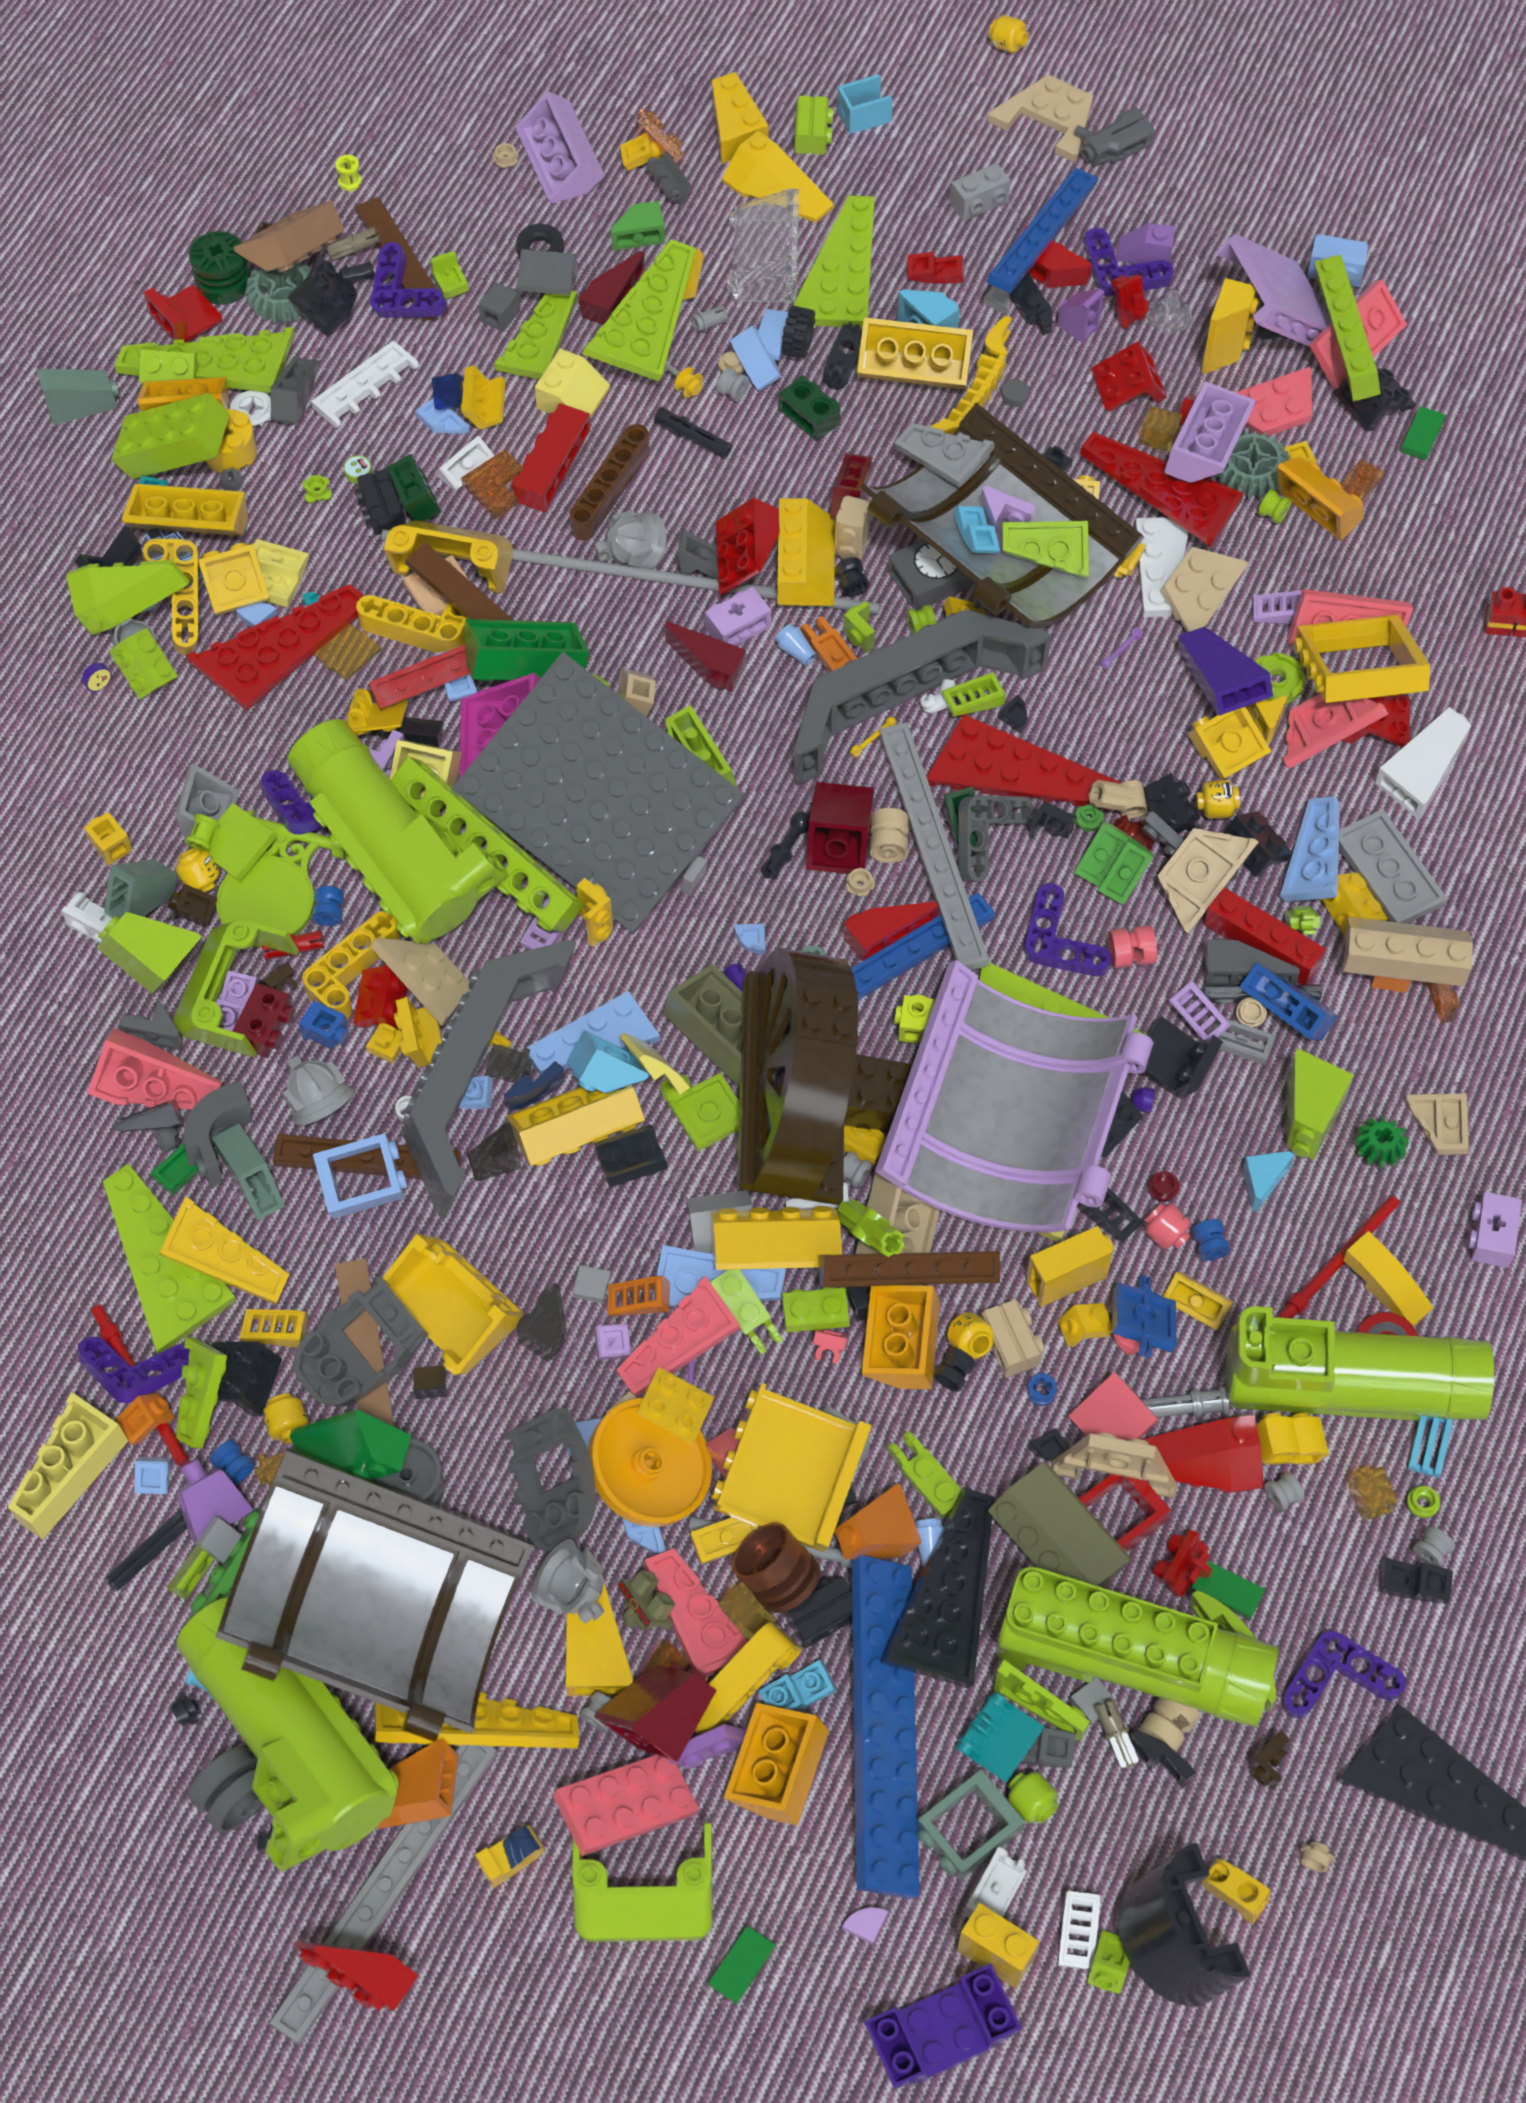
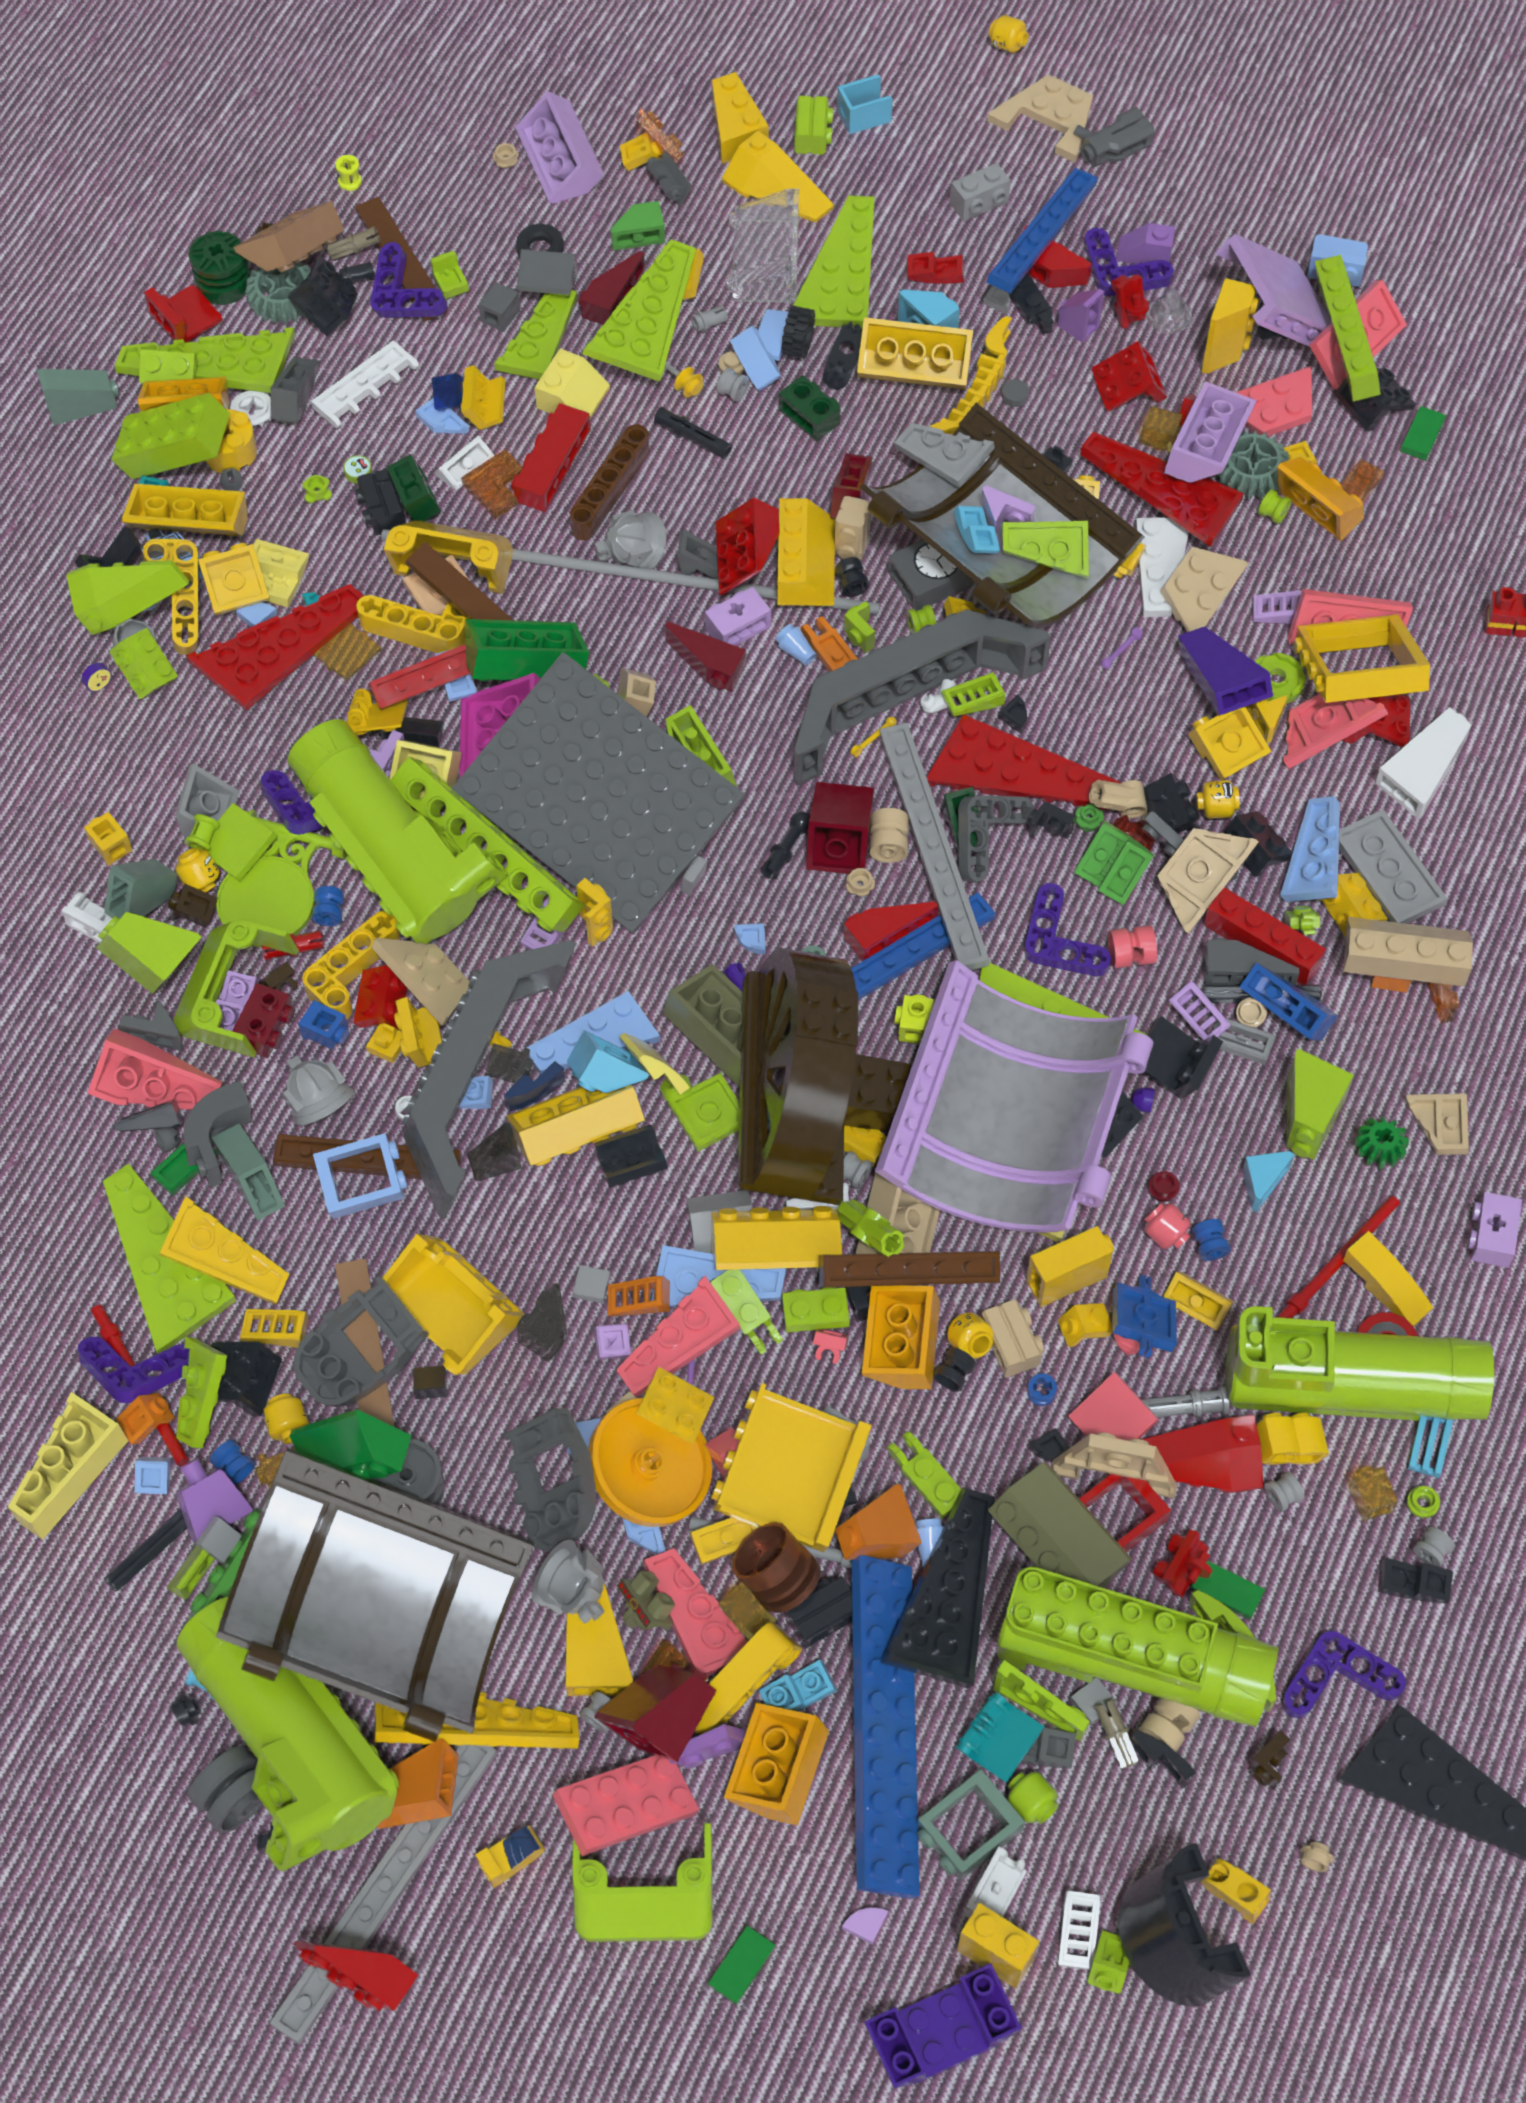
(1105, 1223): black slope -> none

